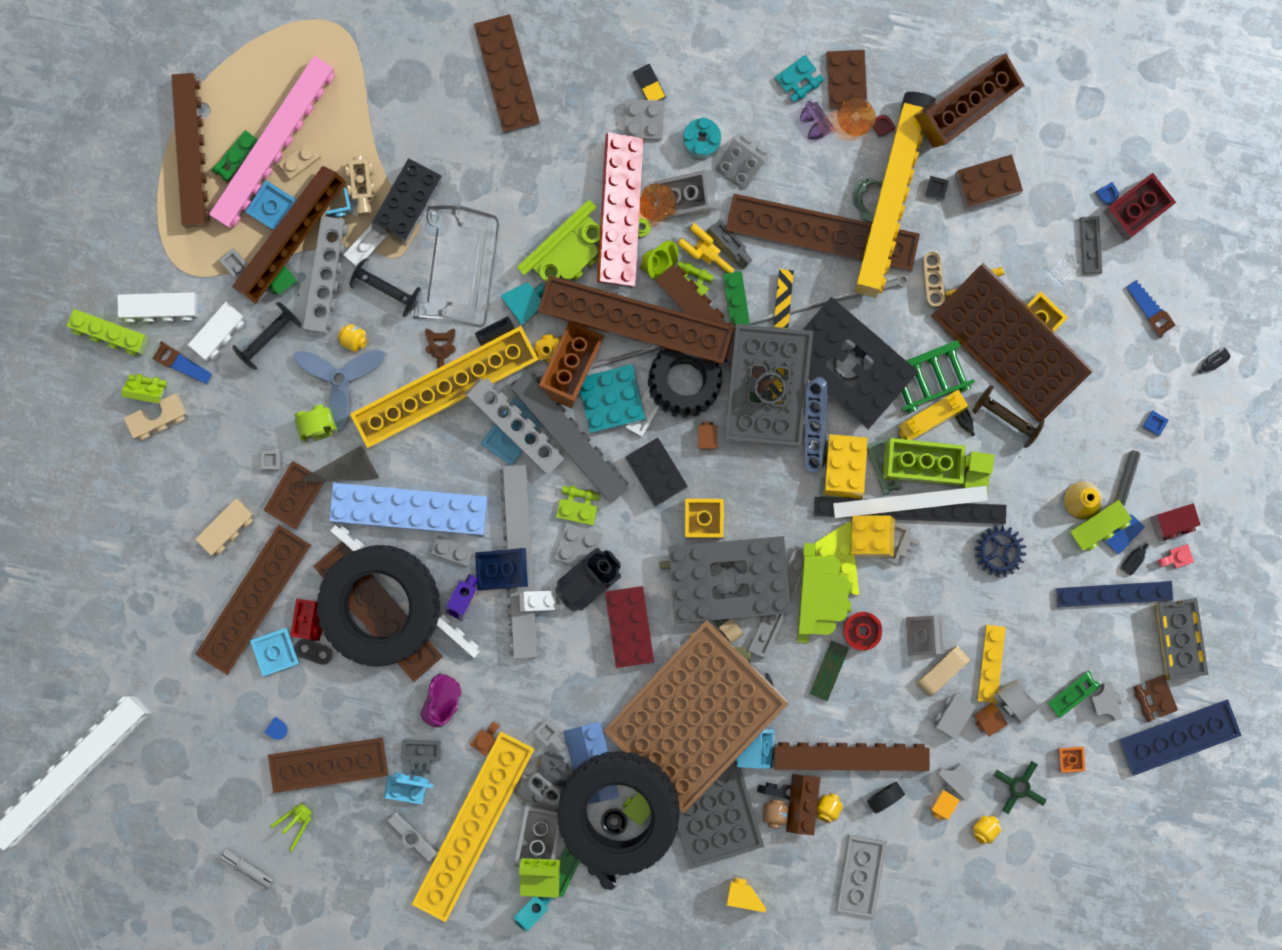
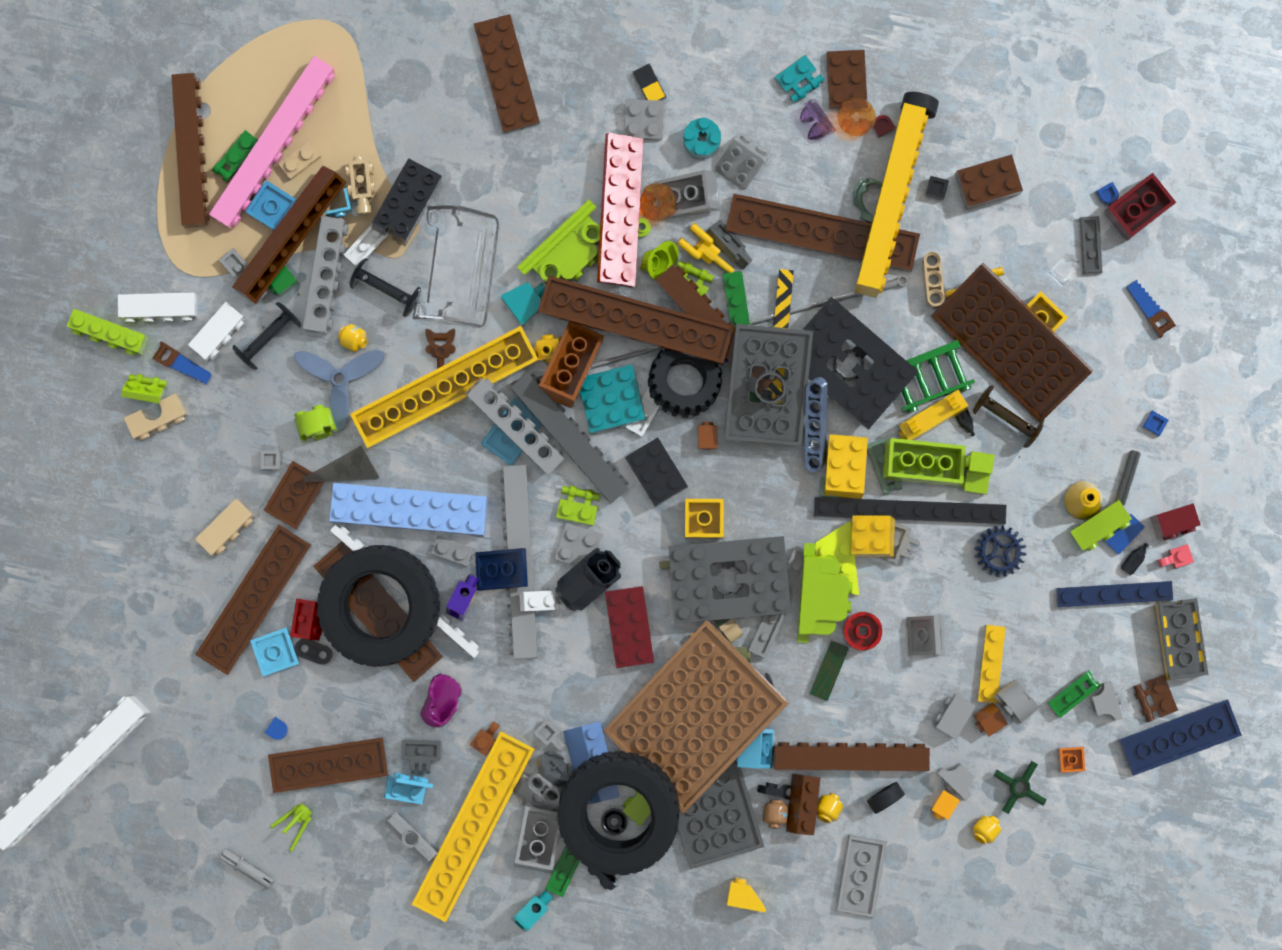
(494, 330): black tile -> none
(539, 877): lime bracket -> none
(911, 501): white sticker -> none
(943, 671): tan beam -> none
(969, 100): reddish brown brick -> none
(1215, 360): black piece -> none

